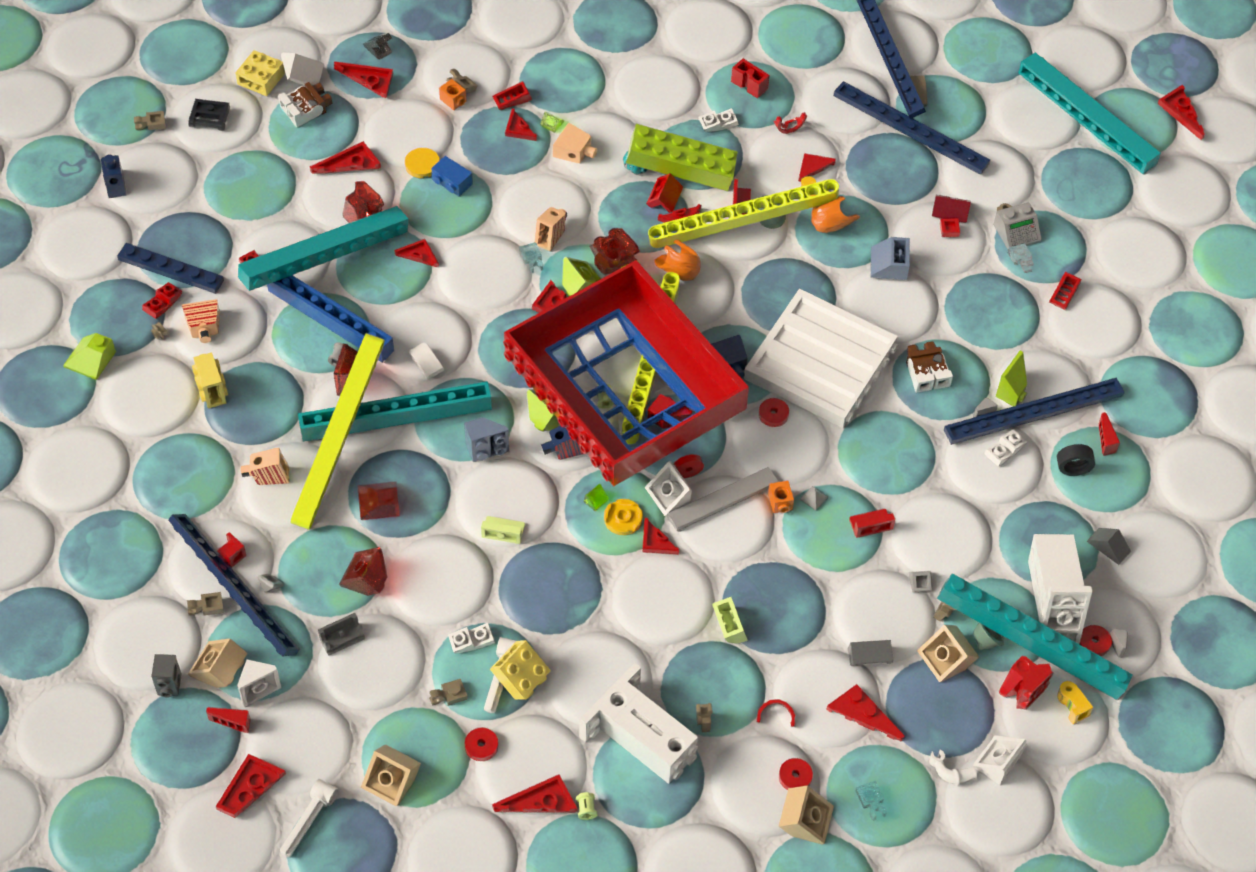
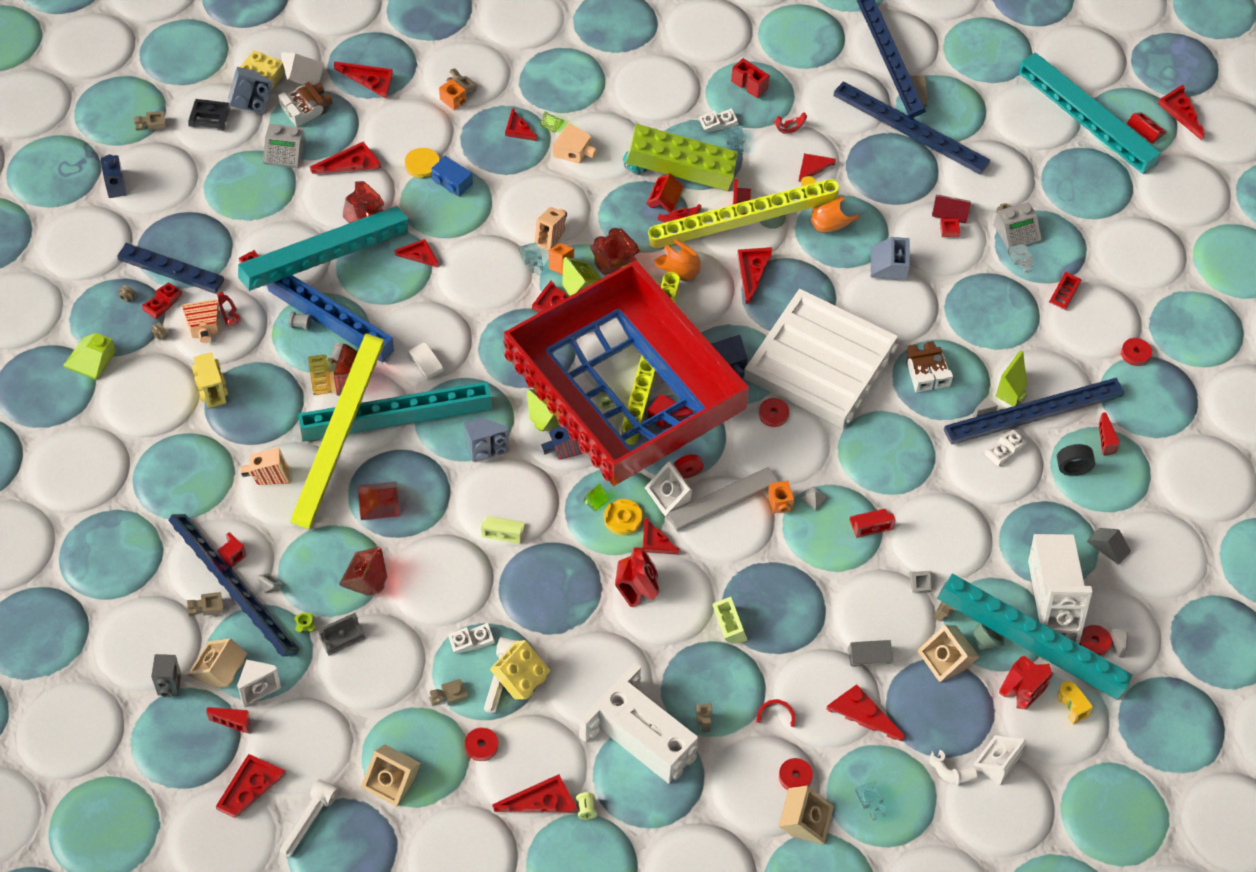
(126, 293): none -> dark tan plate
(223, 298): none -> red helmet
(249, 90): none -> sand blue slope
(284, 145): none -> light grey slope
(298, 320): none -> light grey bush
(304, 617): none -> lime plate
(316, 363): none -> clear yellow slope
(379, 46): clear smoke slope -> none
(509, 92): red slope -> none
(557, 255): none -> orange brick
(636, 576): none -> red piece
(735, 137): none -> clear light blue plate
(752, 266): none -> red wing
(1141, 346): none -> red piece
(1146, 127): none -> red slope

